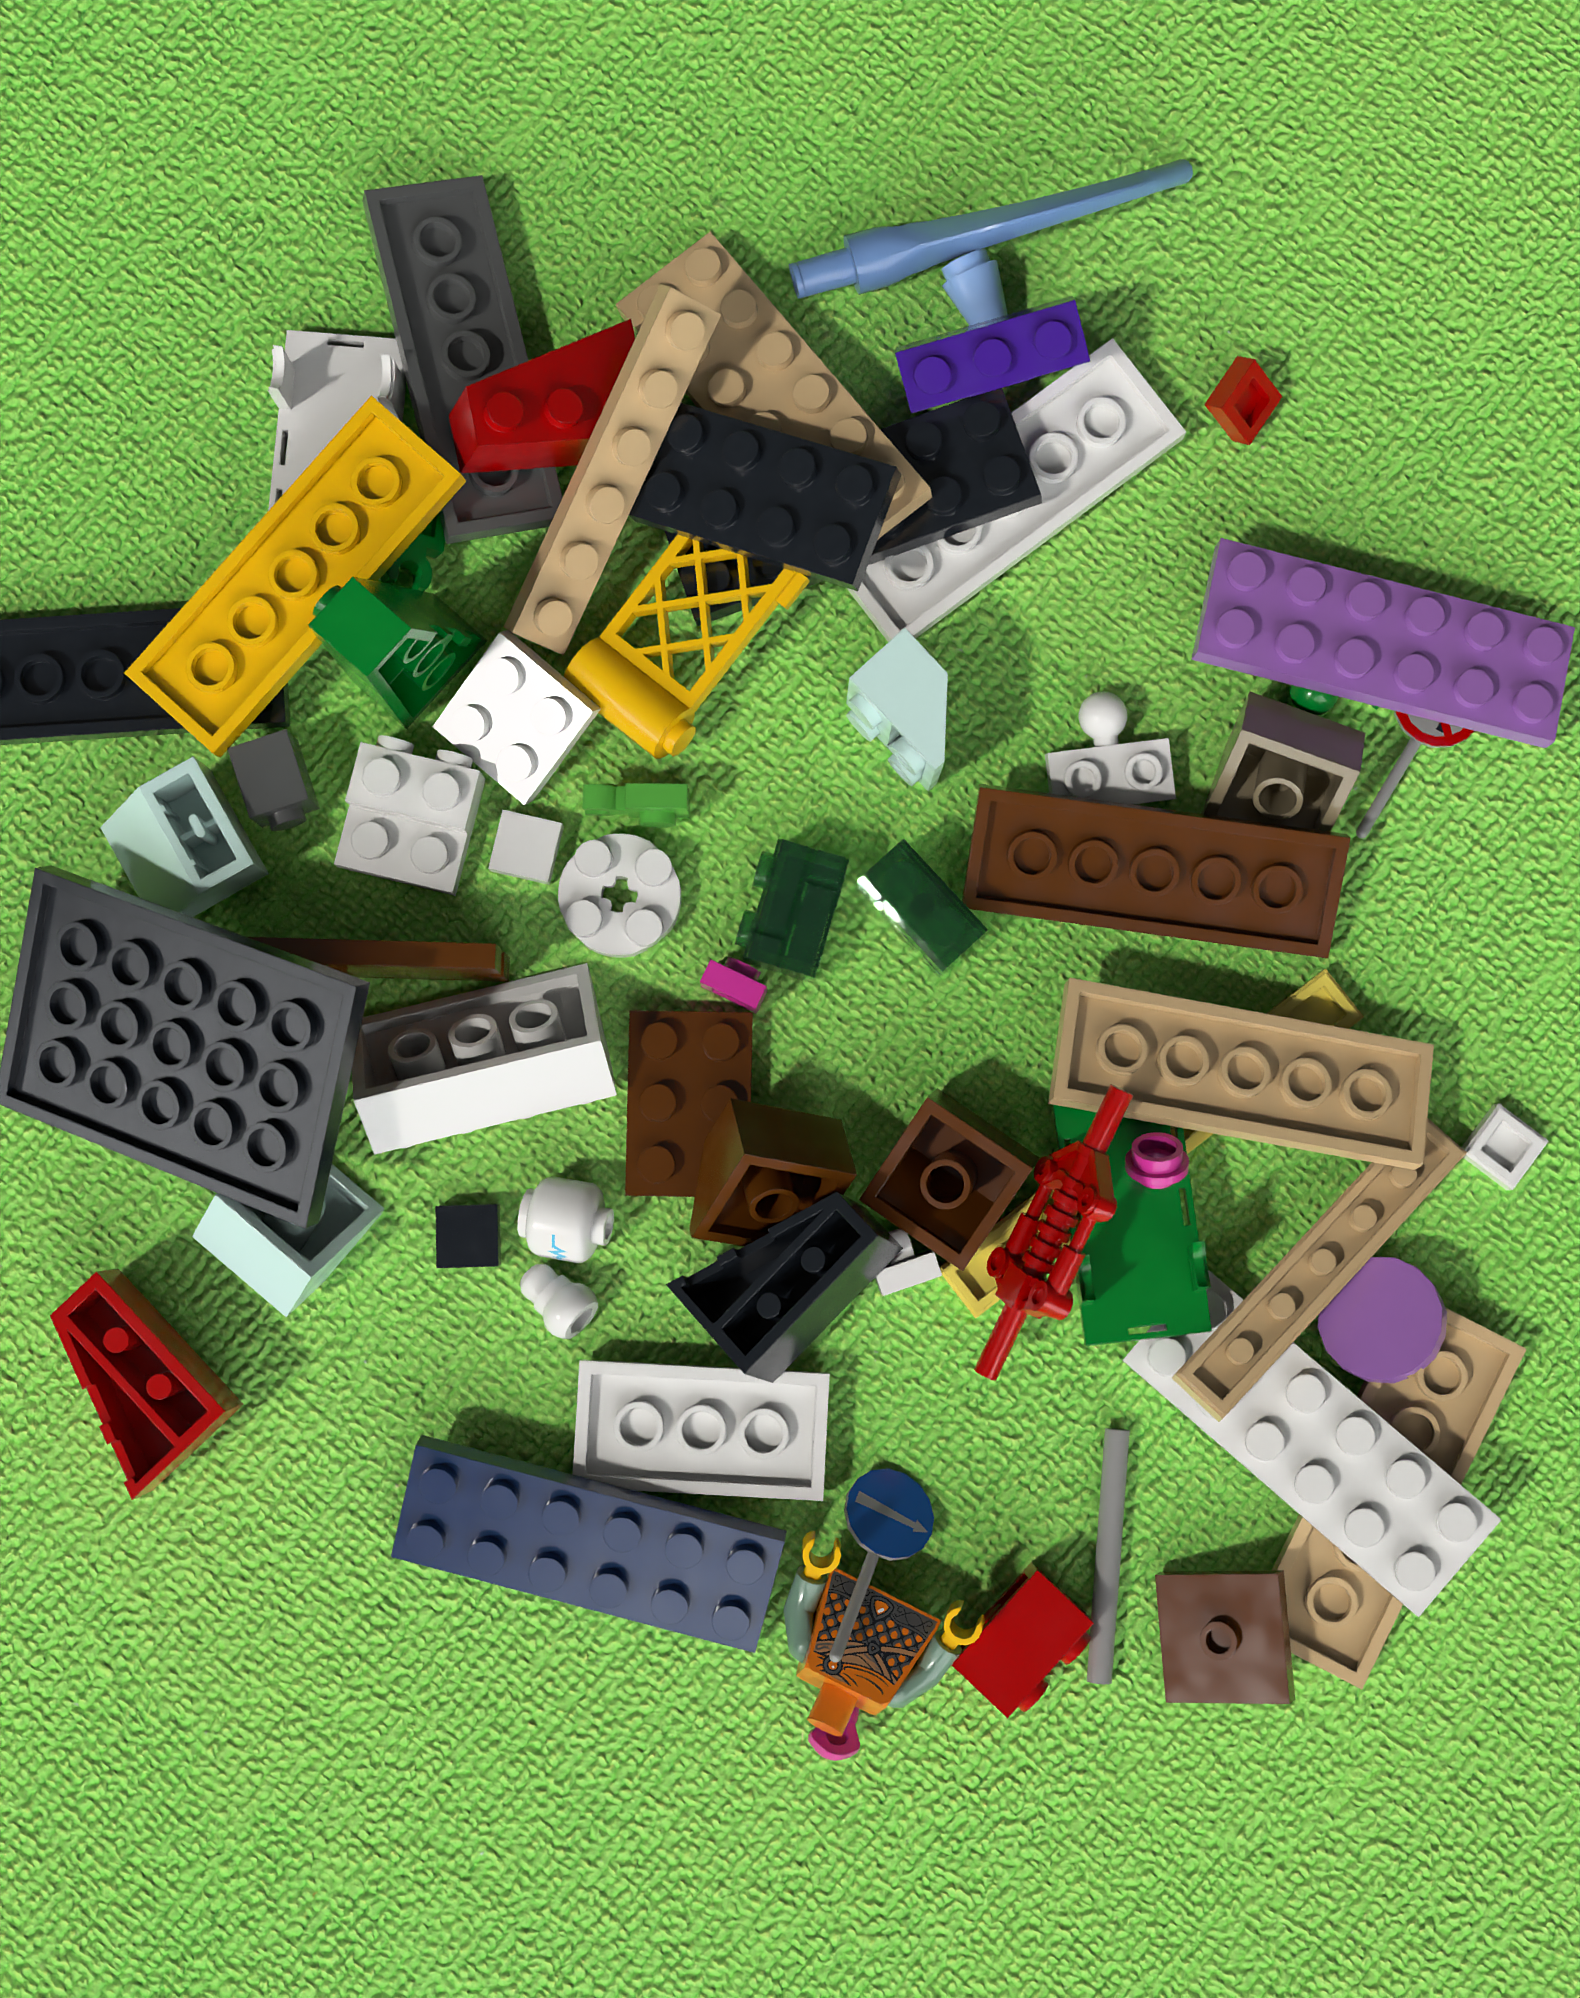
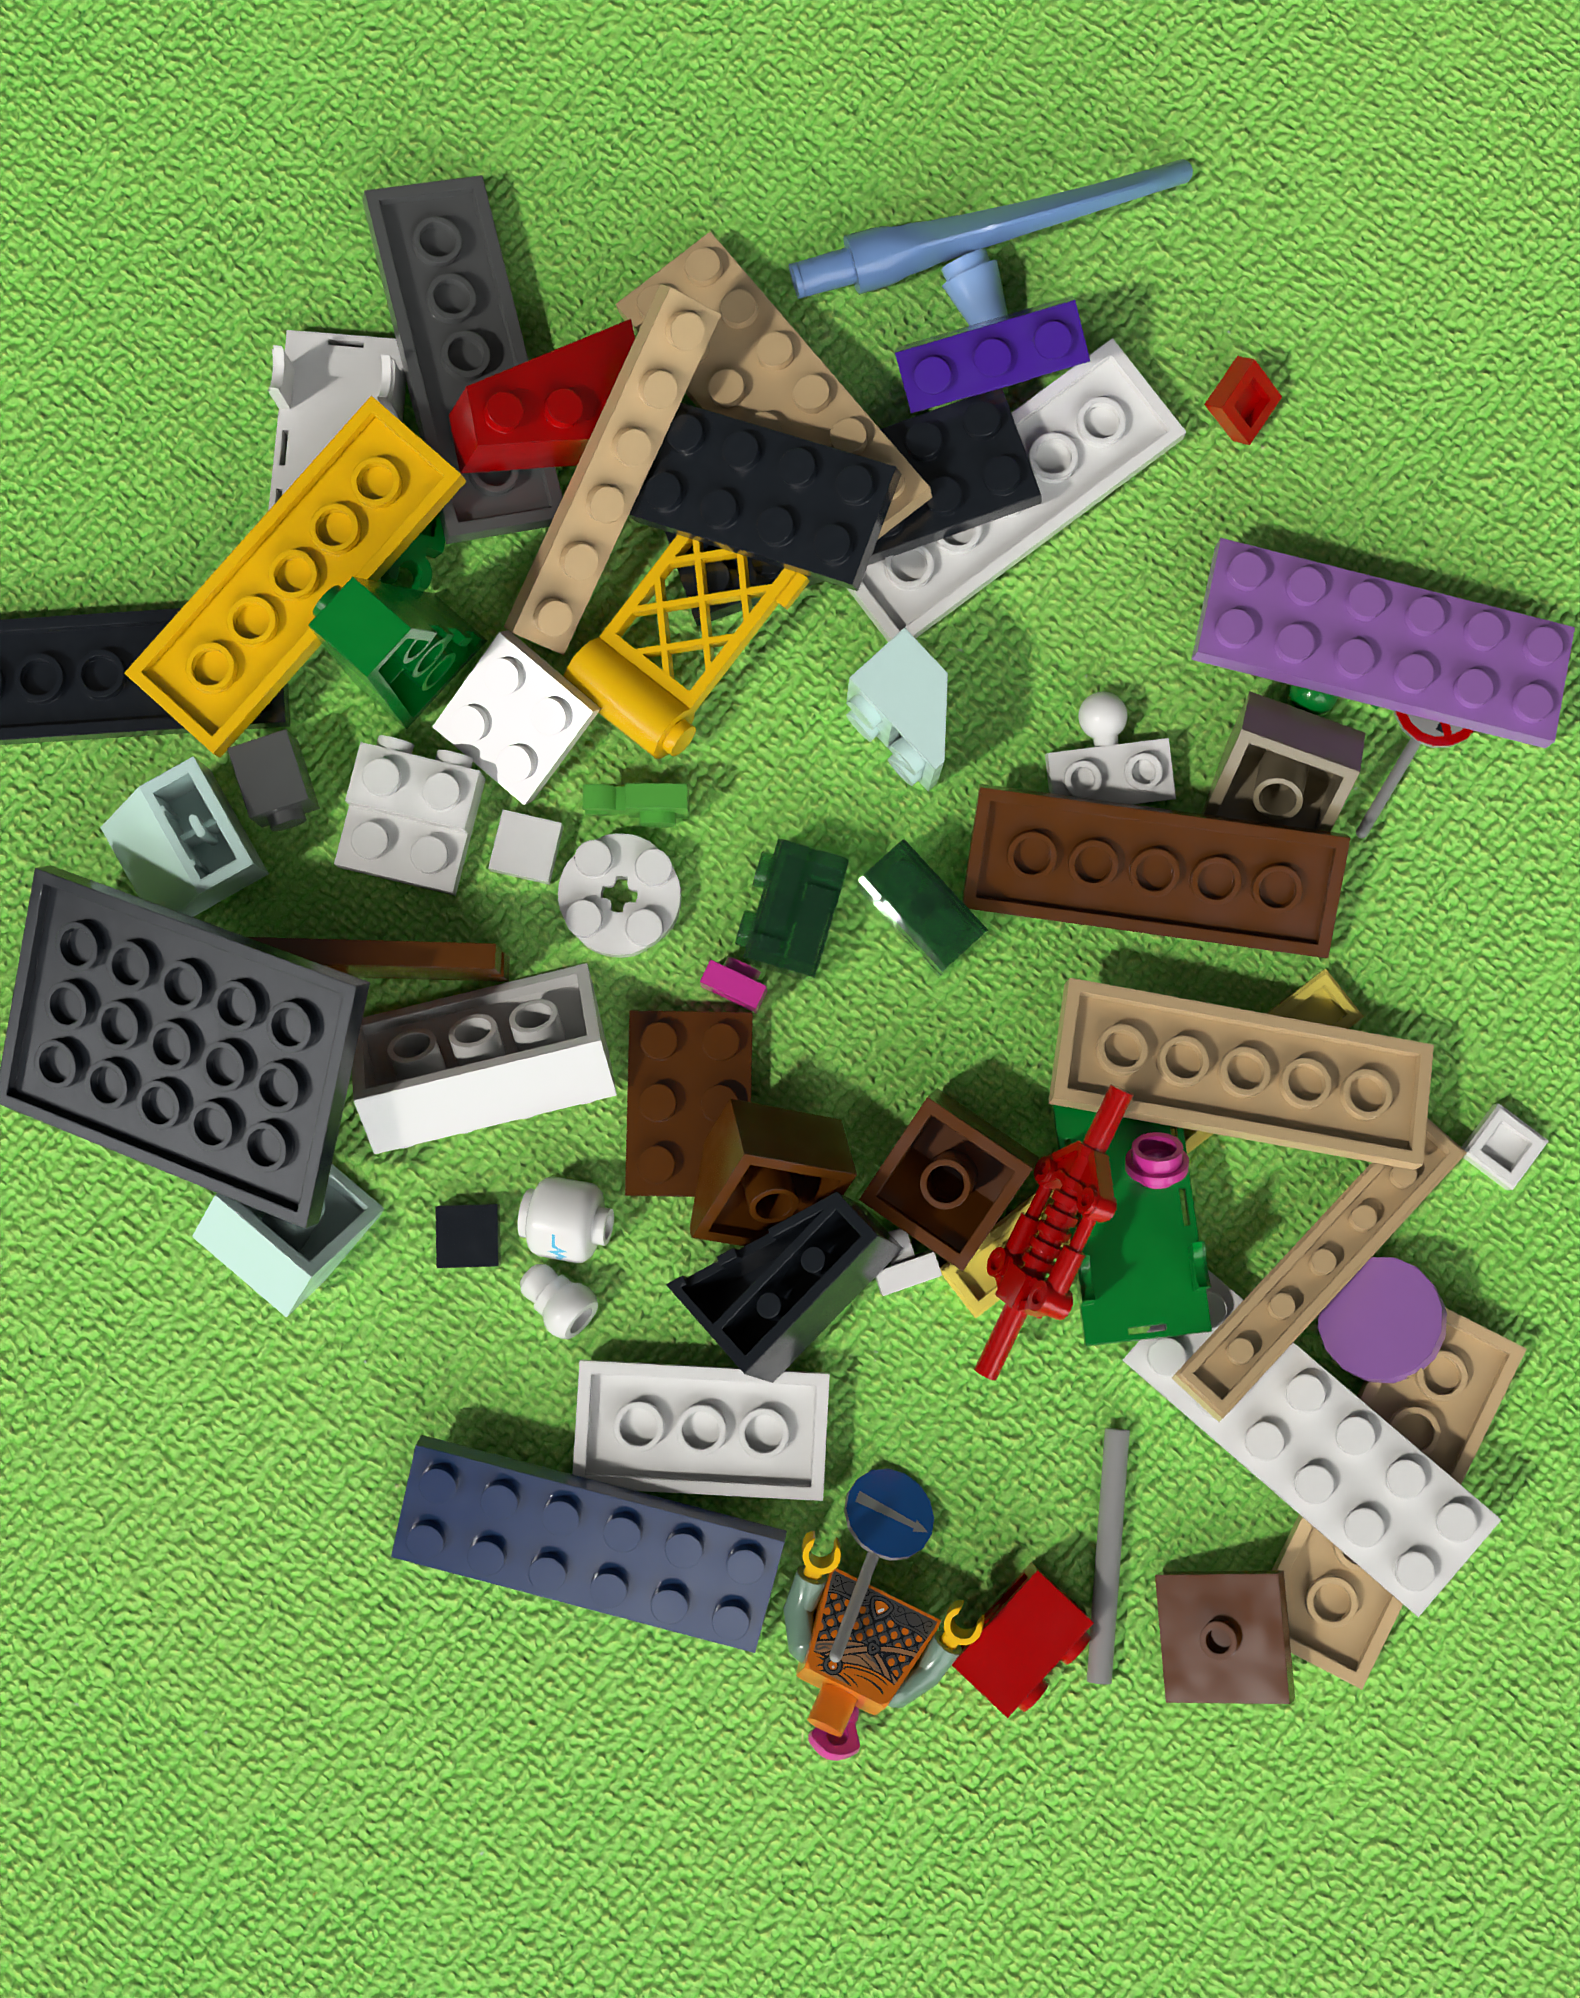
(142, 1378): red wedge -> none

